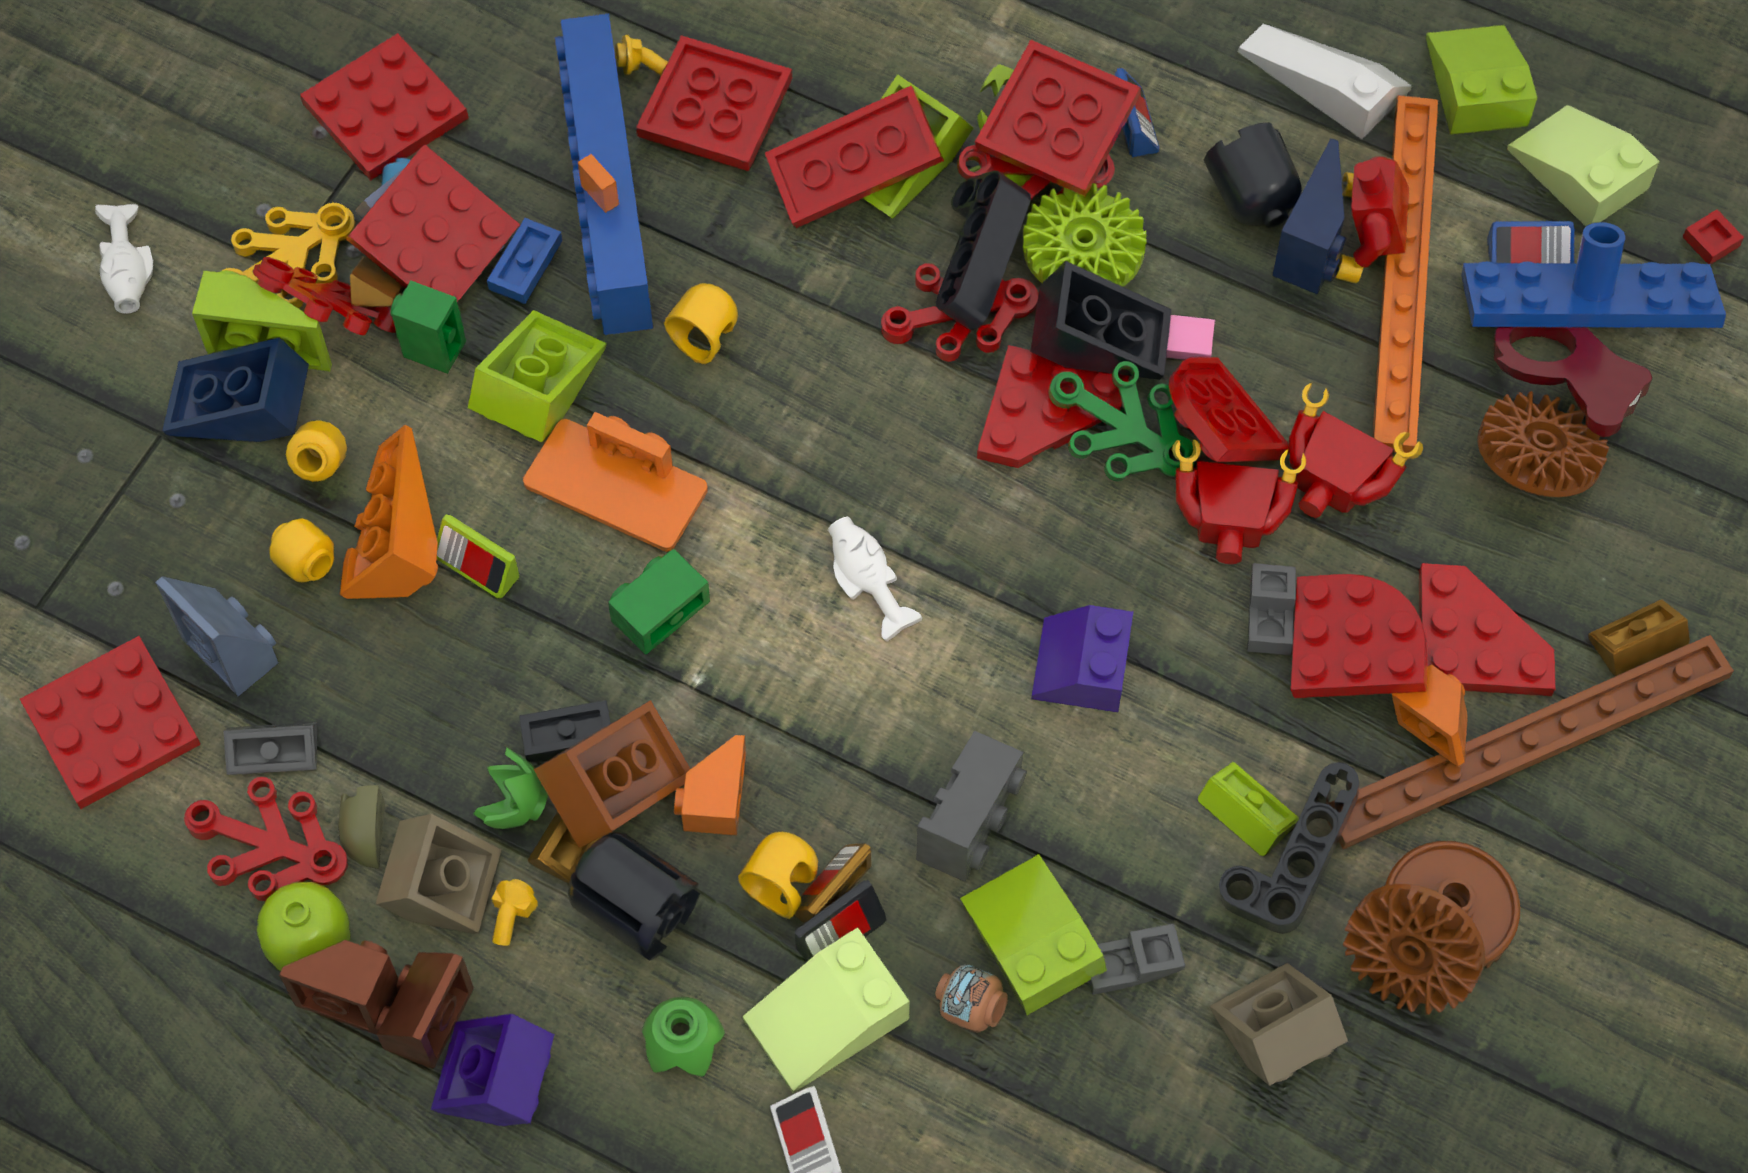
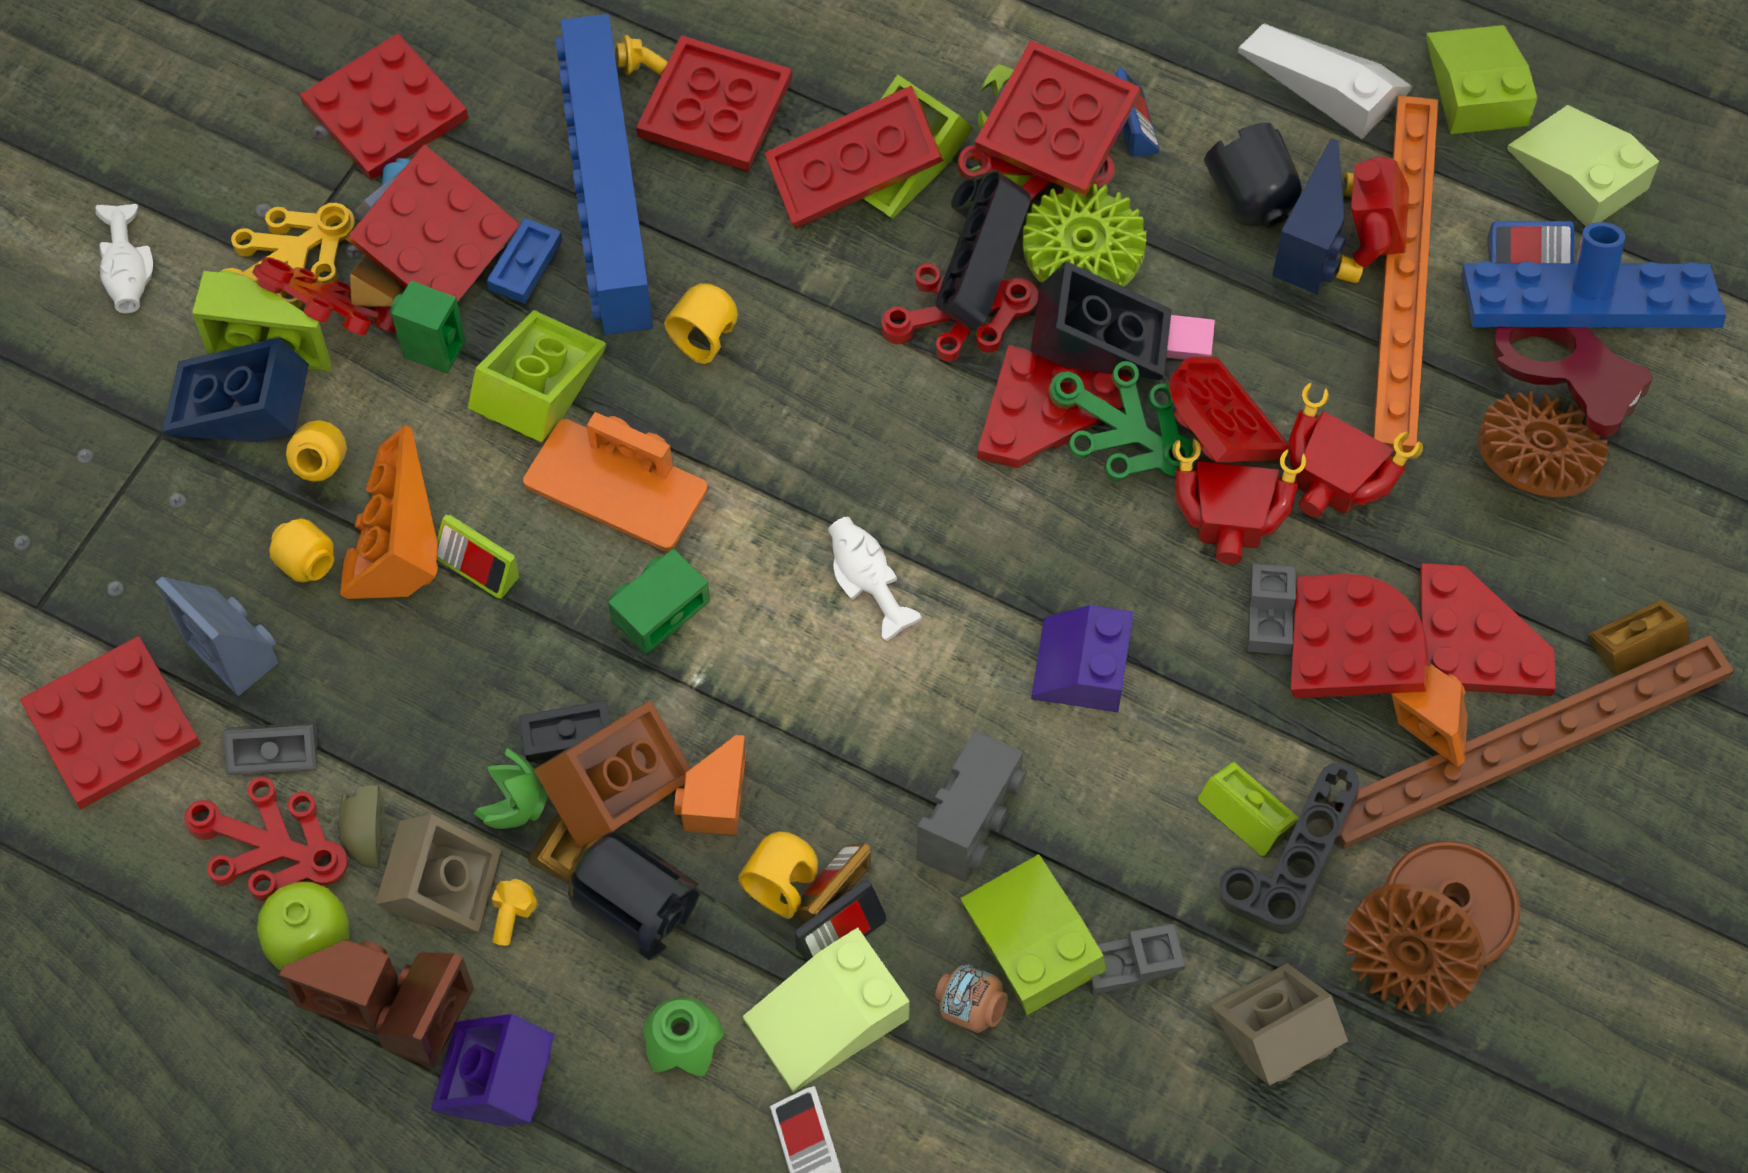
(598, 183): orange tile -> none
(1713, 237): red tile -> none

